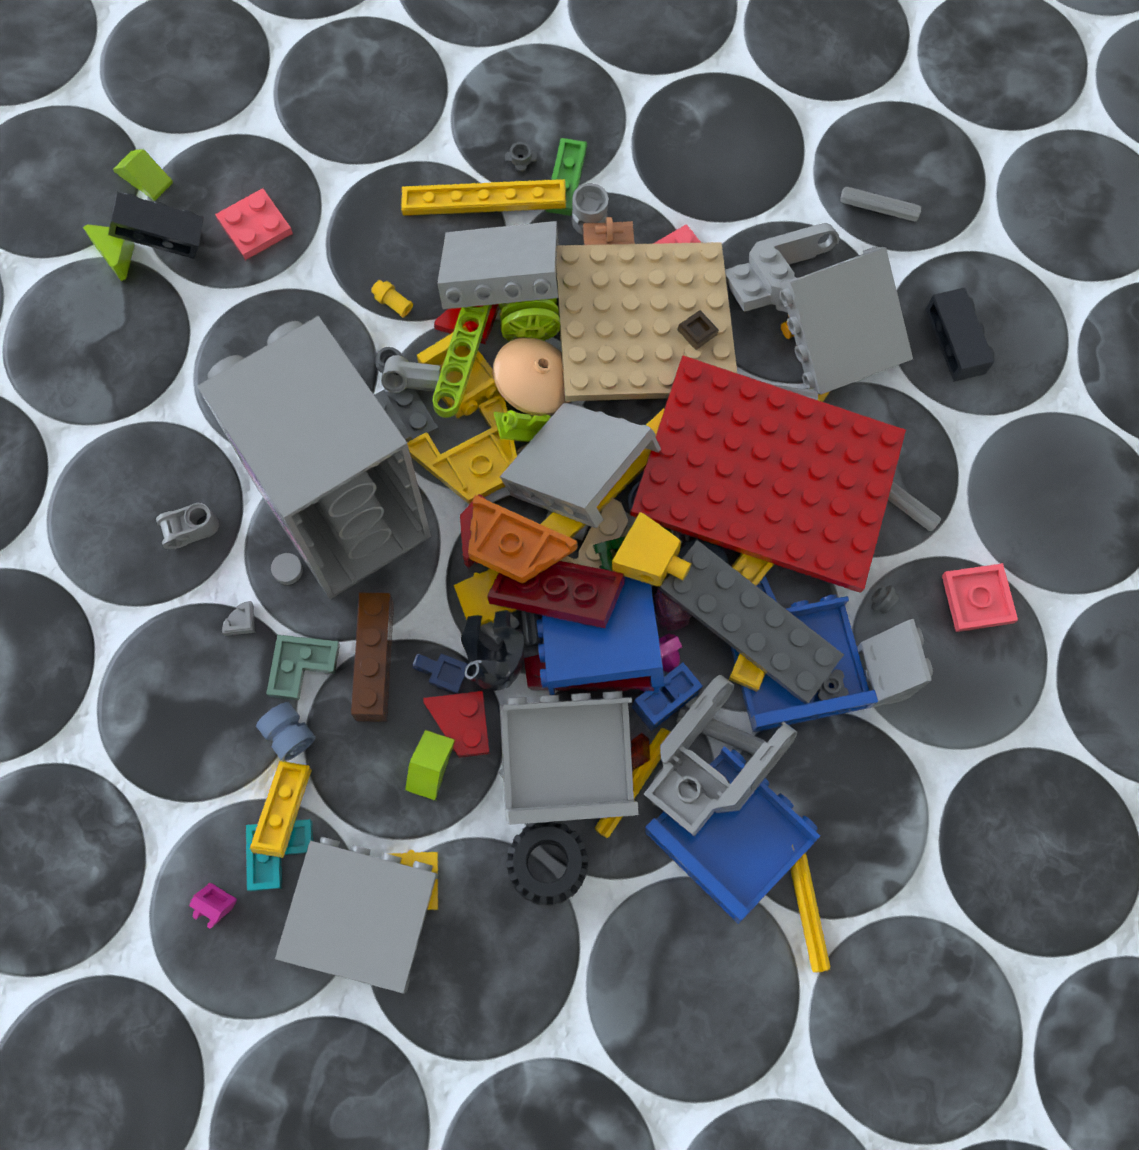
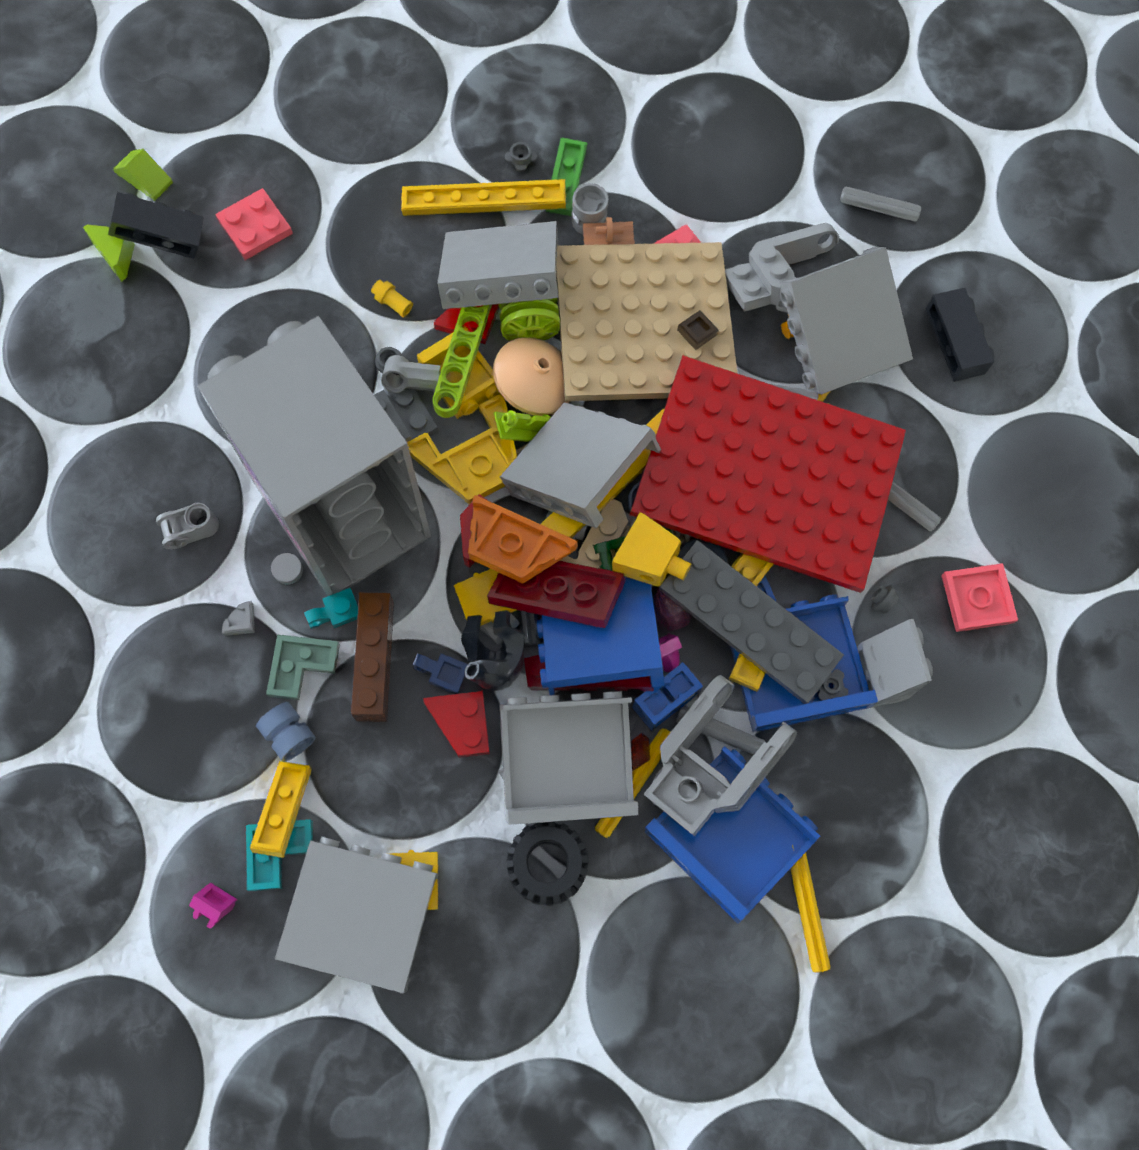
(339, 609): none -> teal plate
(429, 764): lime slope -> none

